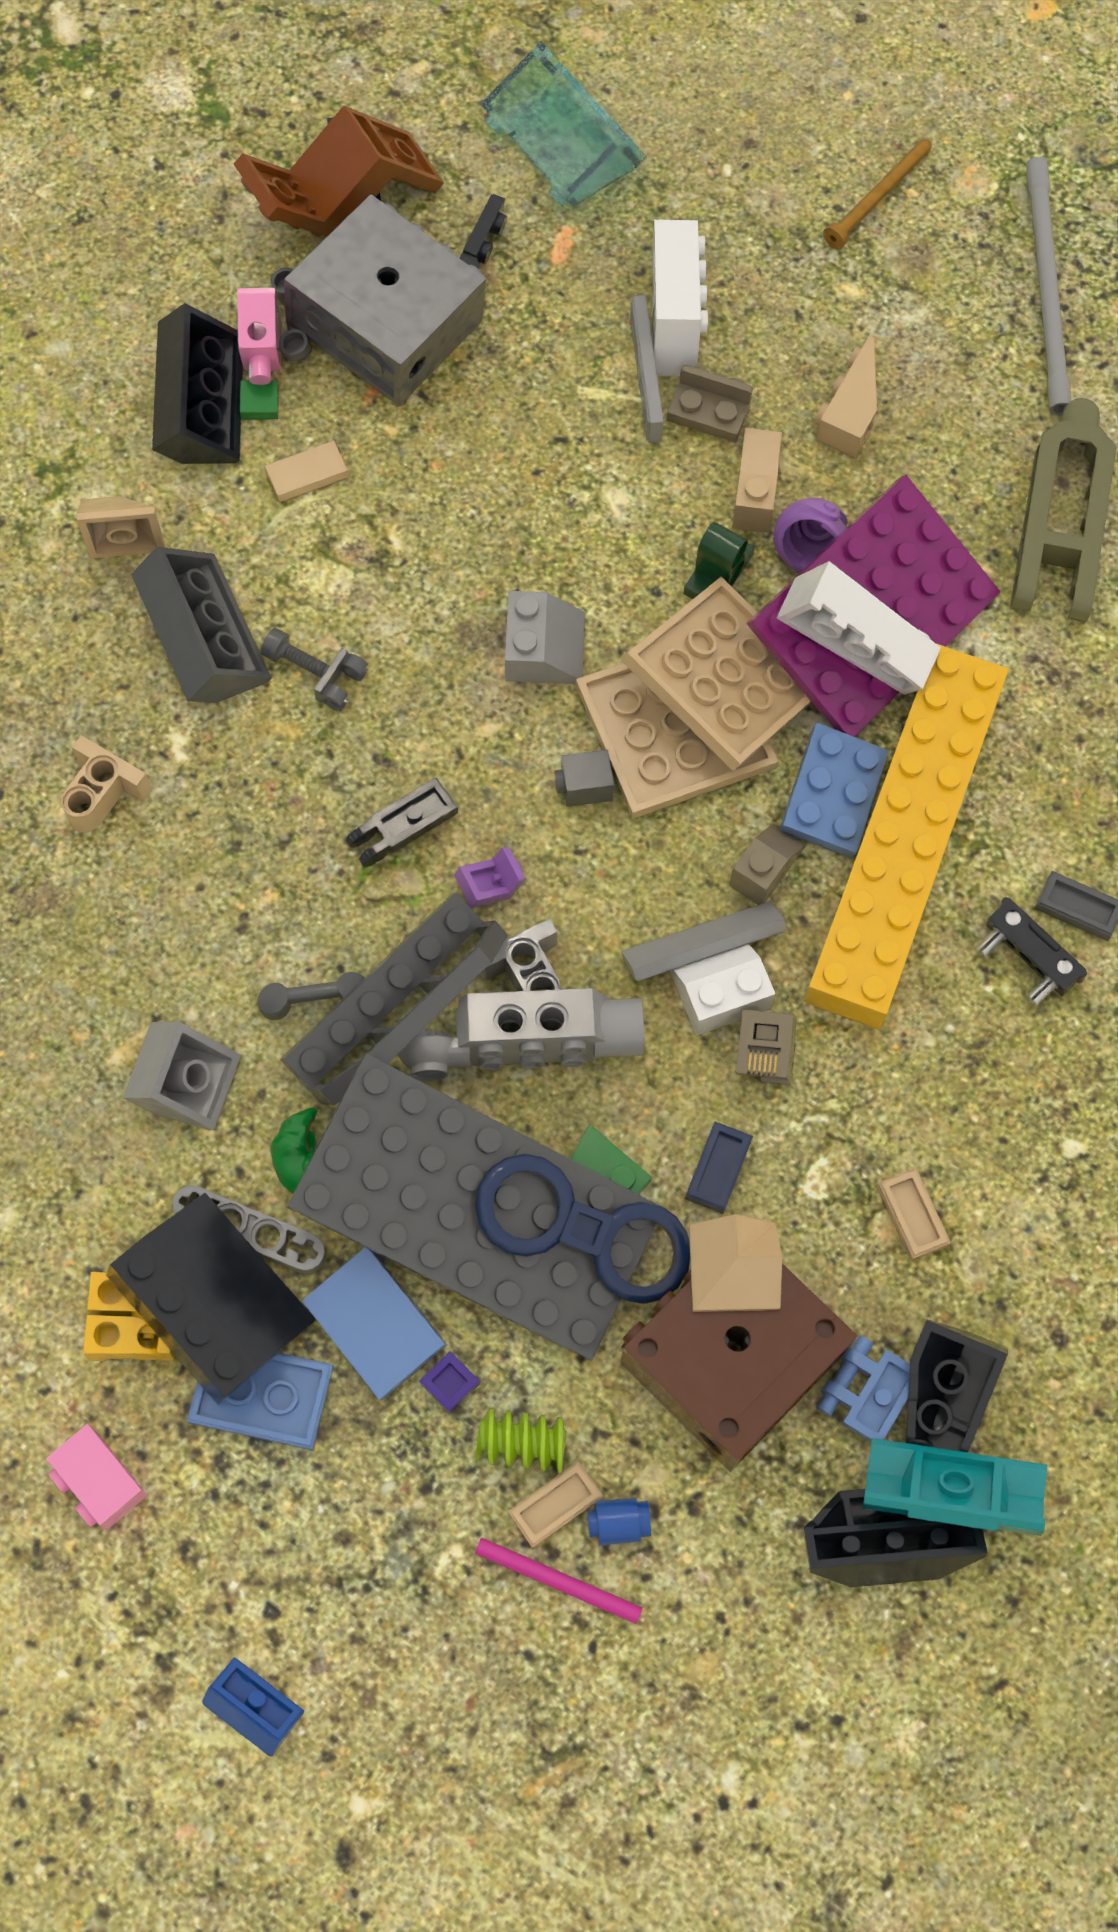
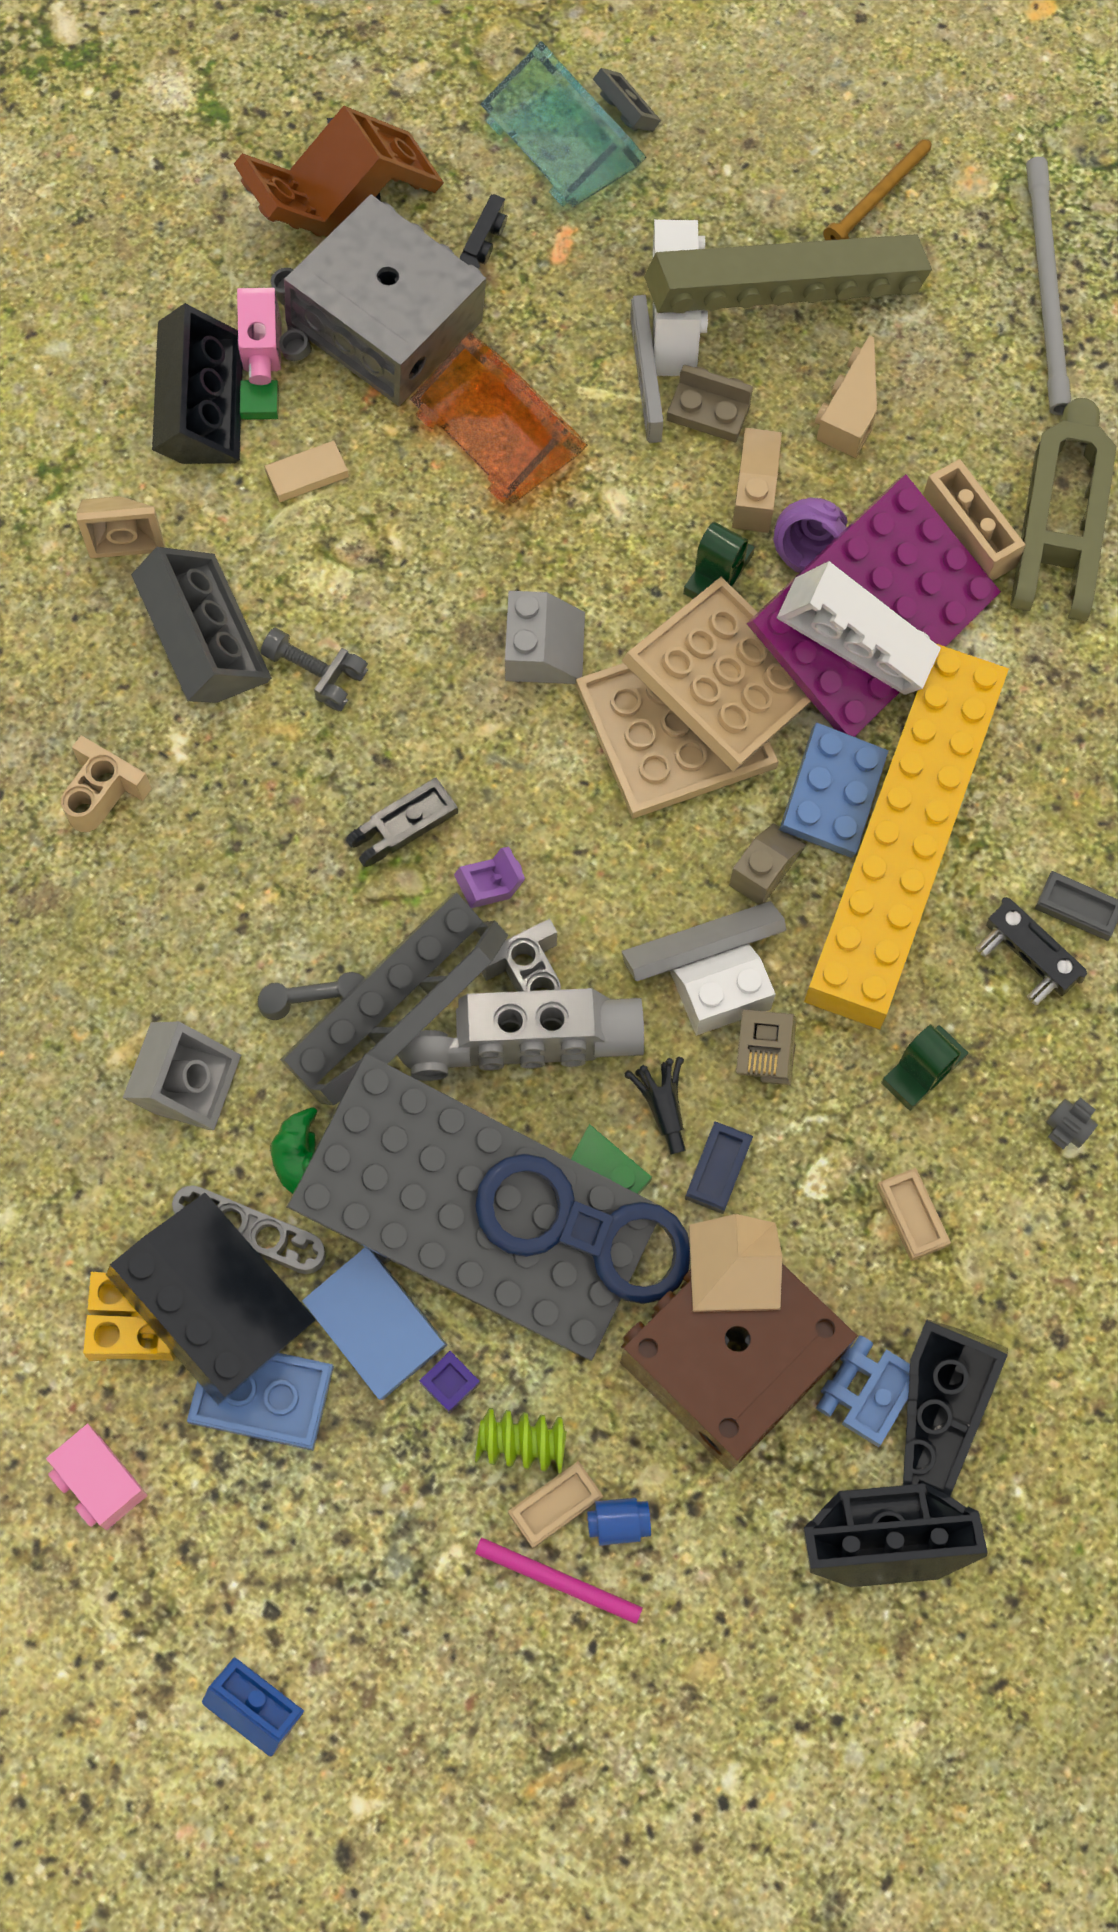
(497, 419): none -> clear orange windscreen
(585, 778): brick -> none
(621, 94): none -> dark grey plate
(663, 1101): none -> black piece
(786, 273): none -> olive brick
(924, 1065): none -> dark green tile
(956, 1487): teal piece -> none
(974, 519): none -> tan brick
(1071, 1123): none -> dark grey gear

